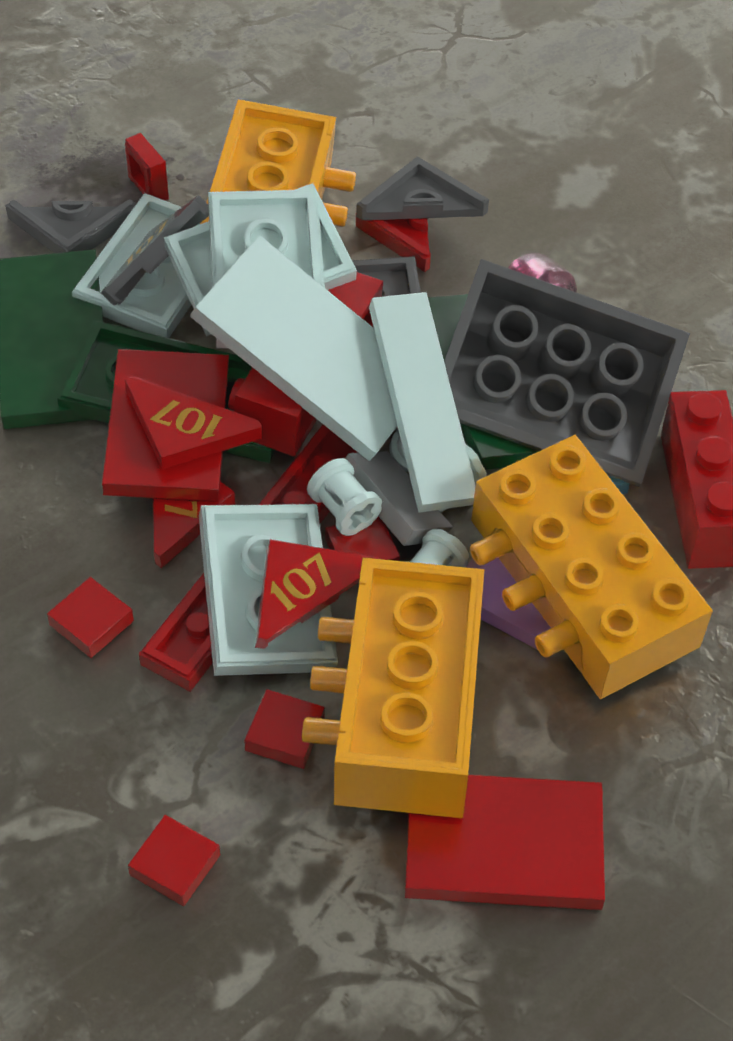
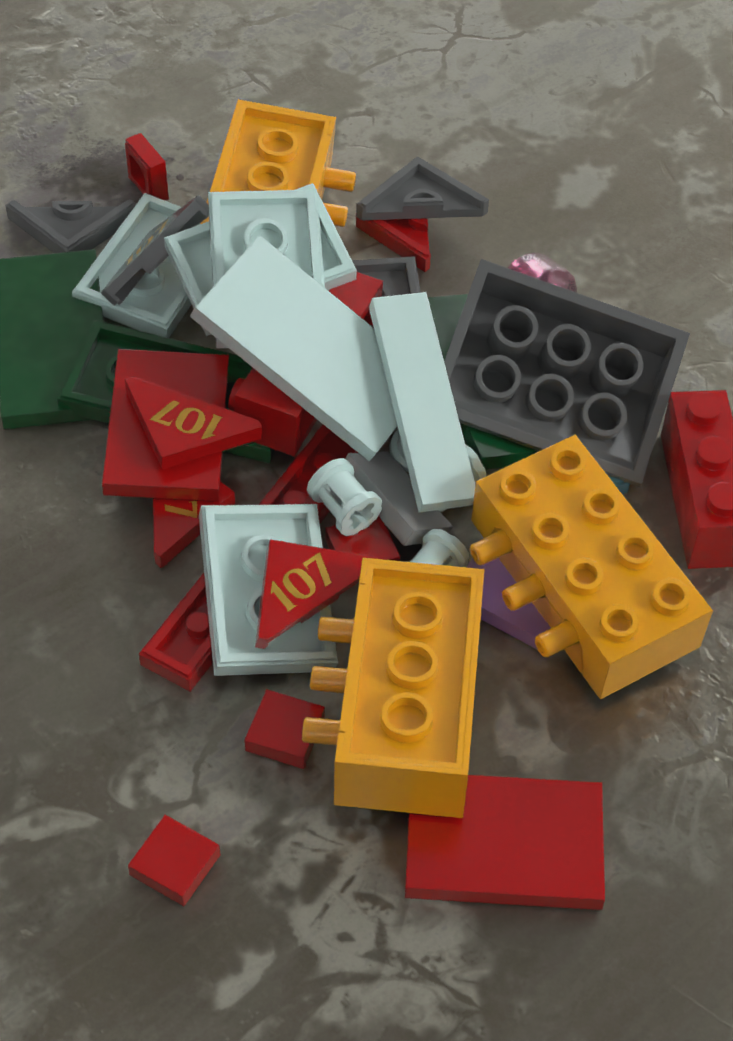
(90, 617): red tile -> none

